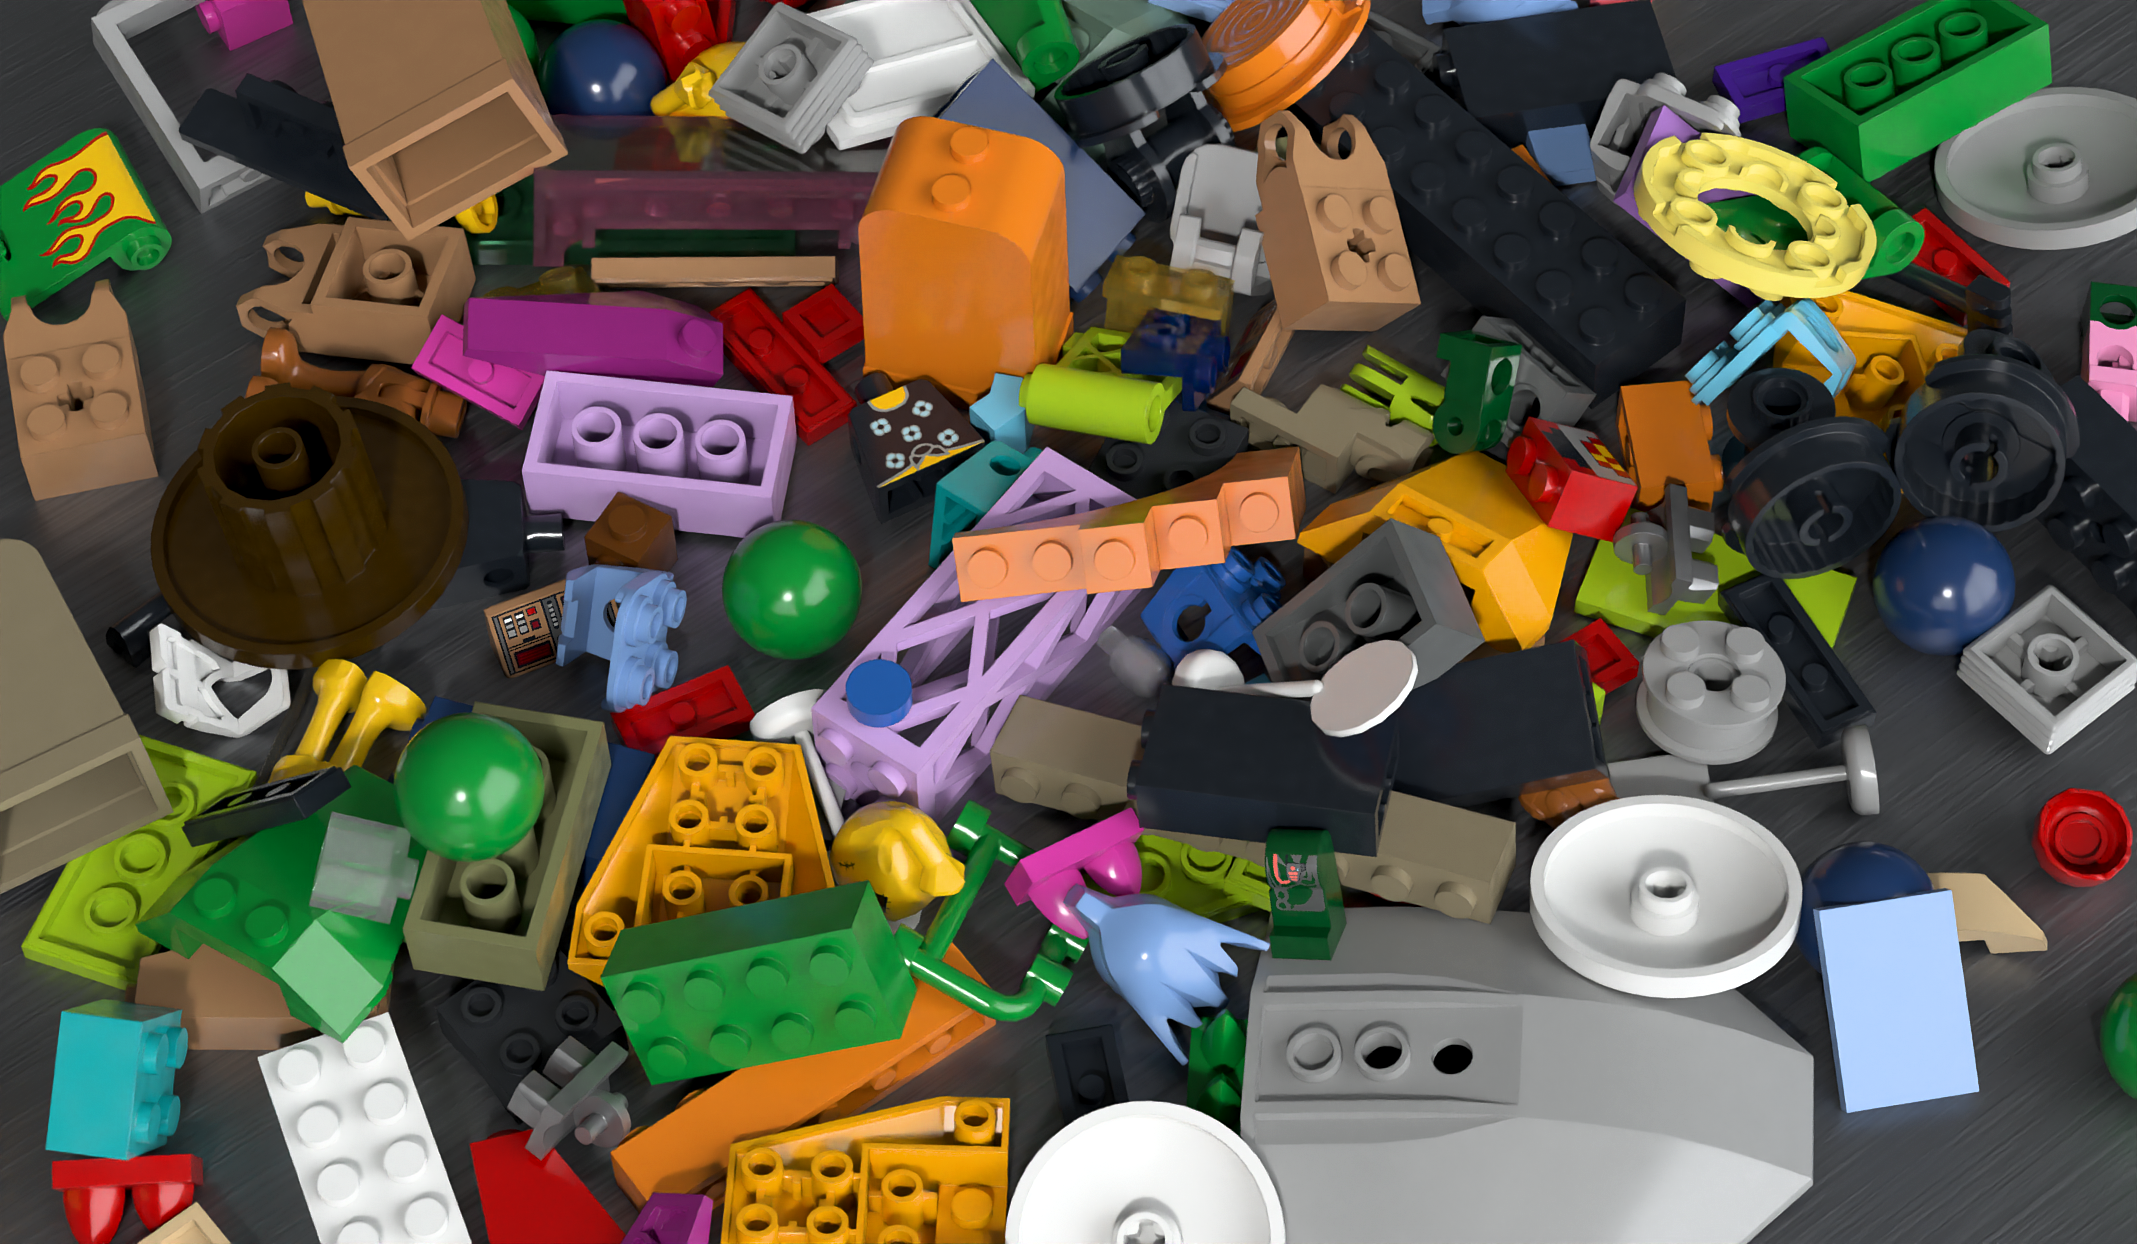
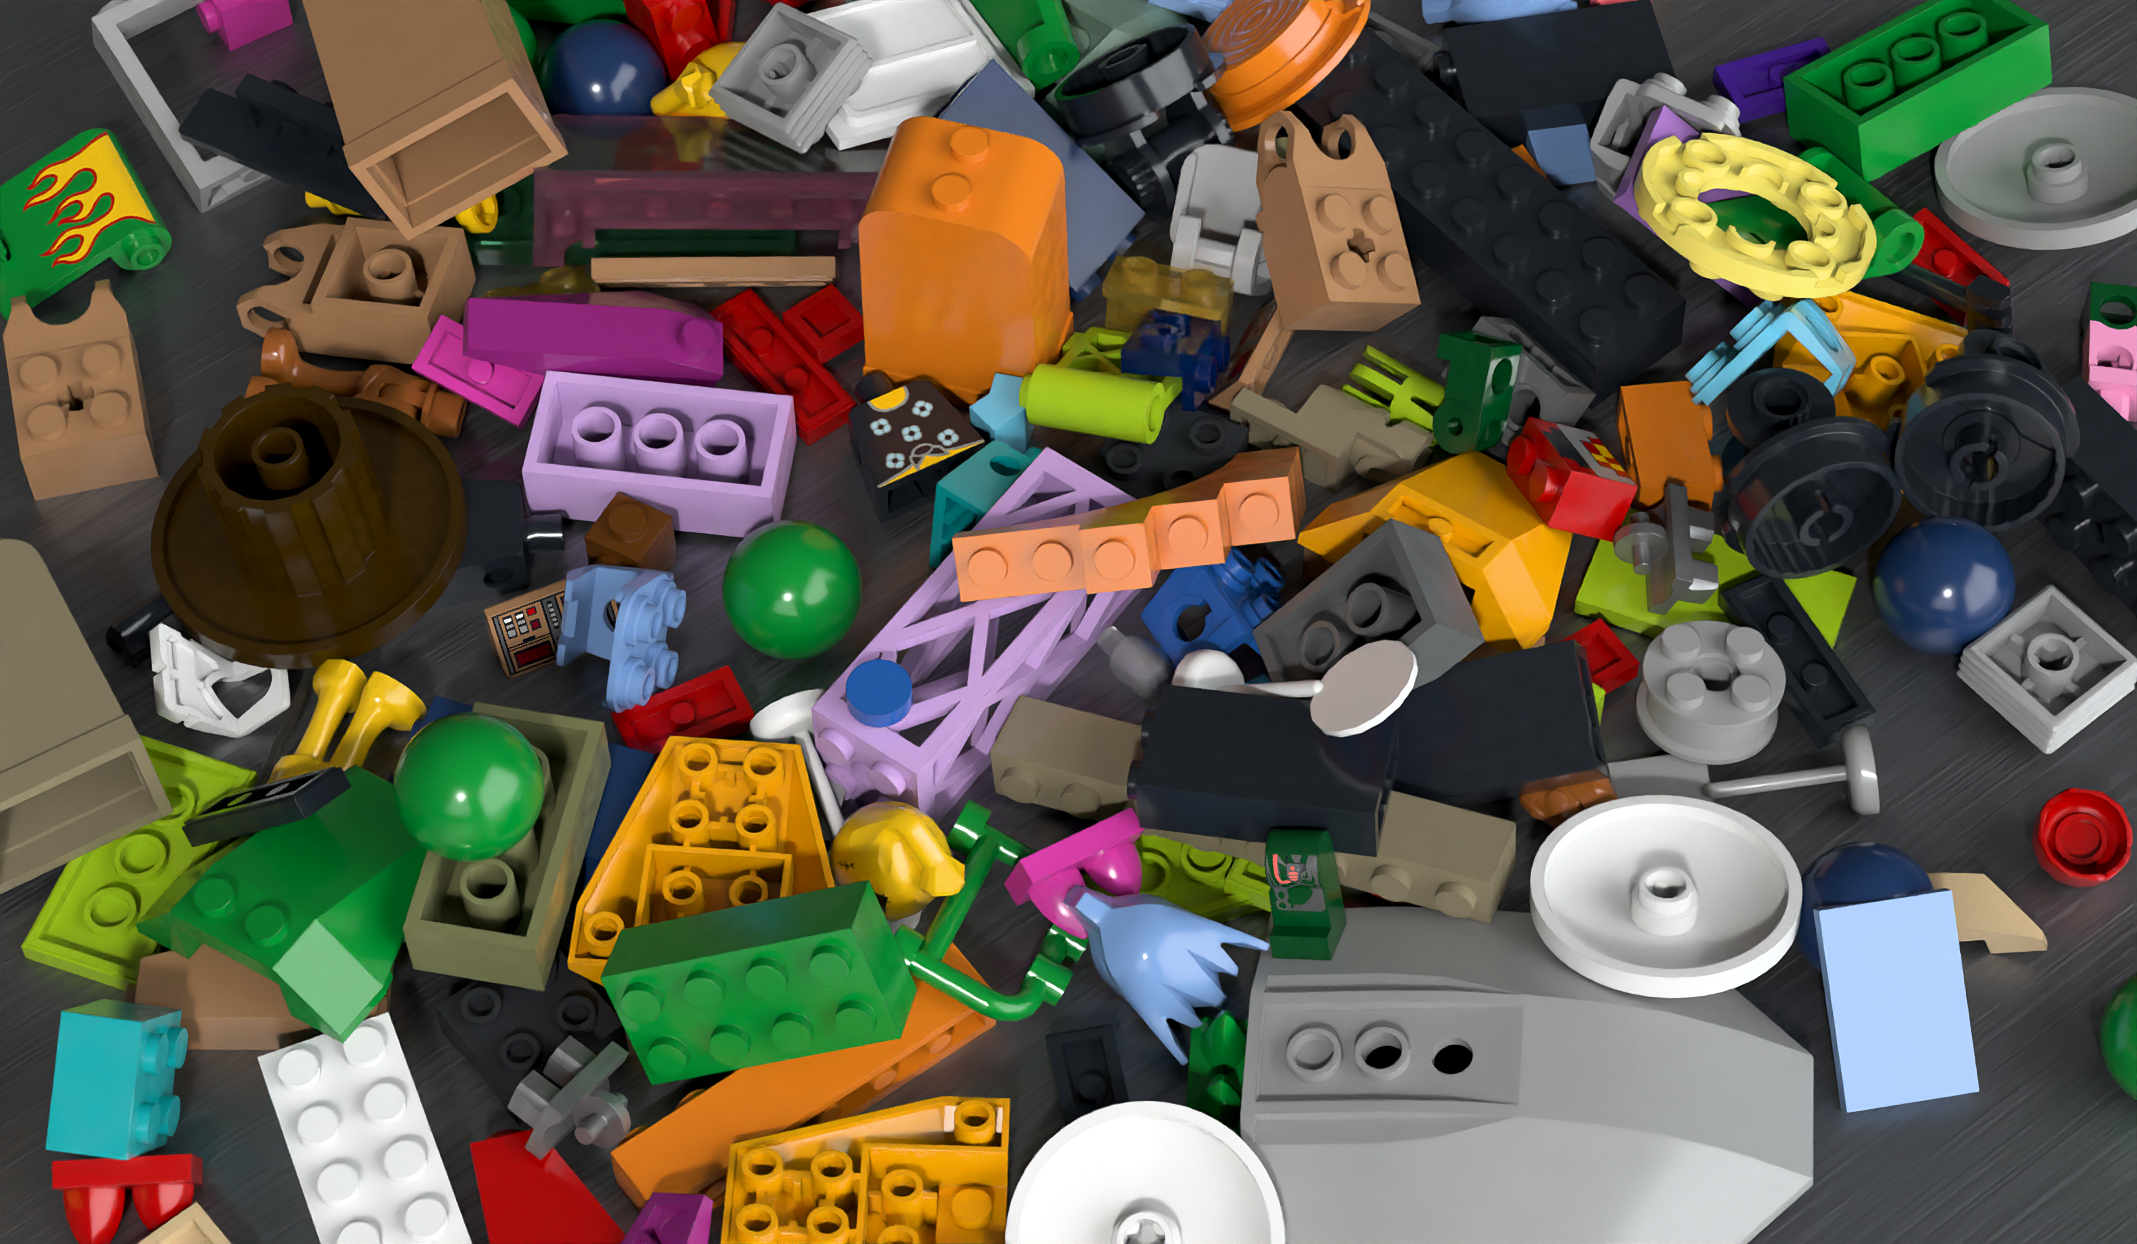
(363, 868): clear brick -> none

